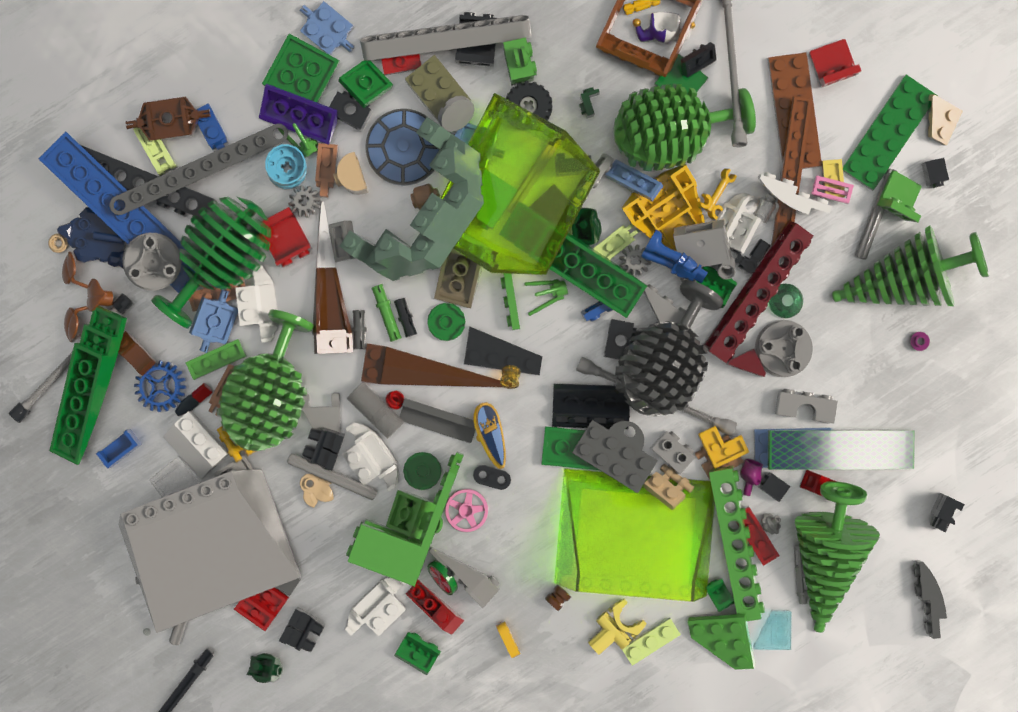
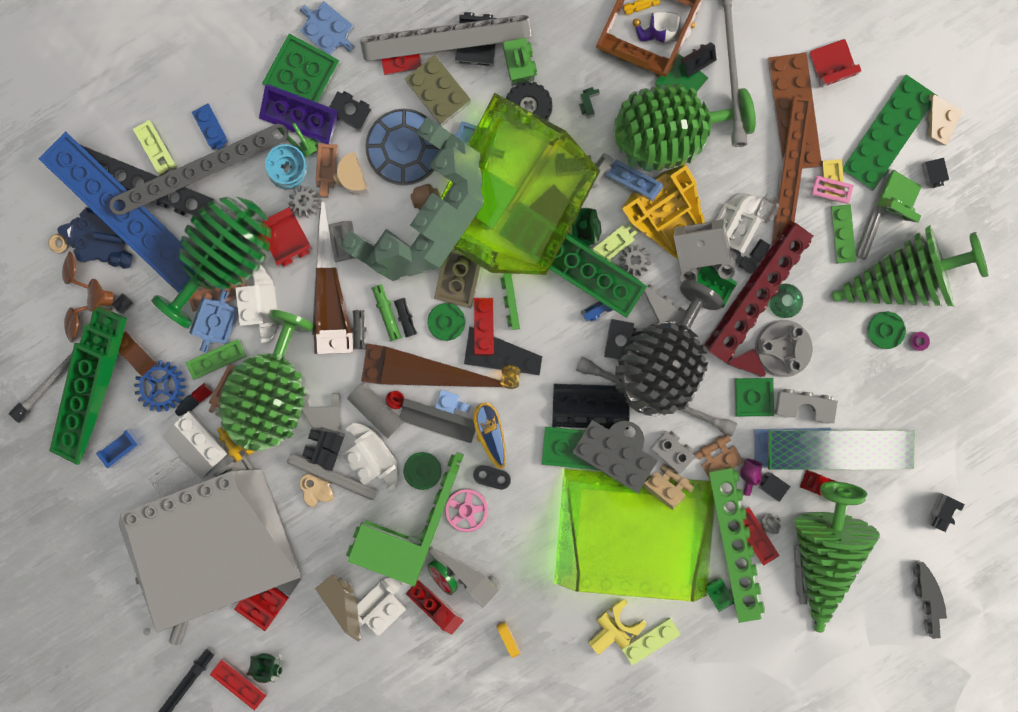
(151, 261): light grey piece -> none
(183, 118): reddish brown plate -> none
(238, 684): none -> red plate
(298, 629): black hips -> none
(342, 604): none -> dark tan slope
(365, 82): green tile -> none
(410, 514): bright green brick -> none
(417, 652): green bracket -> none
(449, 402): none -> light blue plate
(456, 113): light grey tile -> none
(483, 327): none -> red plate
(557, 289): bright green plant -> none
(557, 597): reddish brown wheel -> none
(678, 262): blue piece -> none
(710, 201): yellow bar -> none
(719, 451): yellow tile -> none
(724, 637): bright green plate -> none
(754, 397): none -> green tile
(775, 632): clear light blue wing -> none
(786, 193): white slope -> none
(843, 234): none -> bright green plate
(886, 330): none -> green tile

